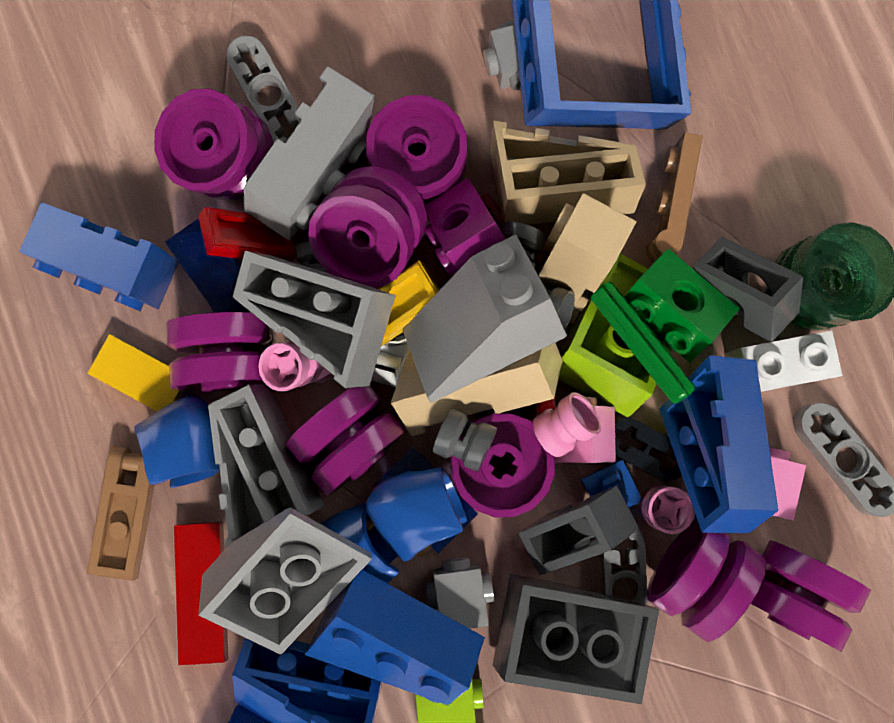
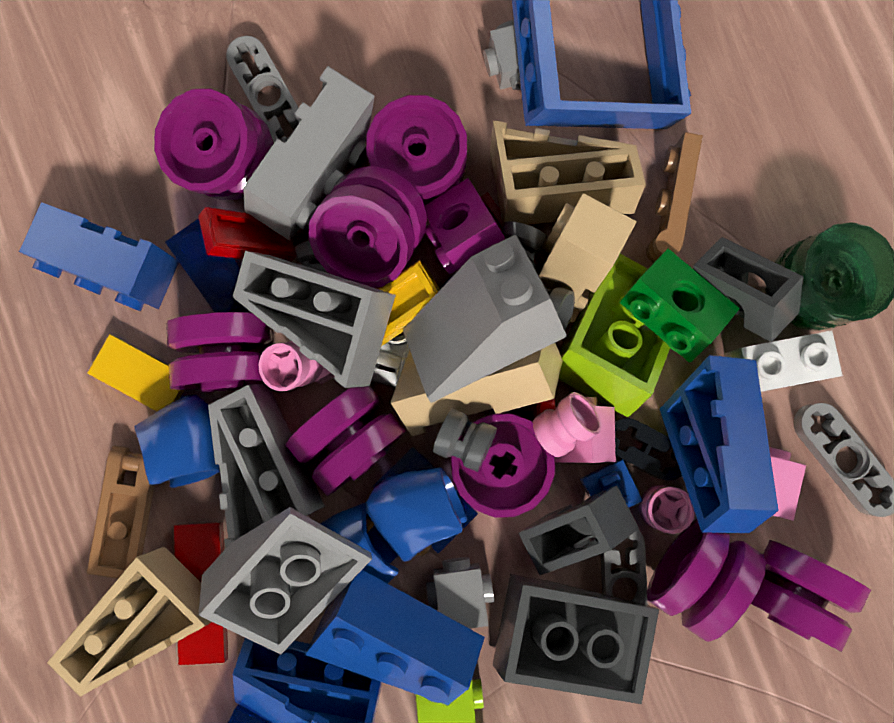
(135, 619): none -> tan wedge
(643, 343): green axle -> none

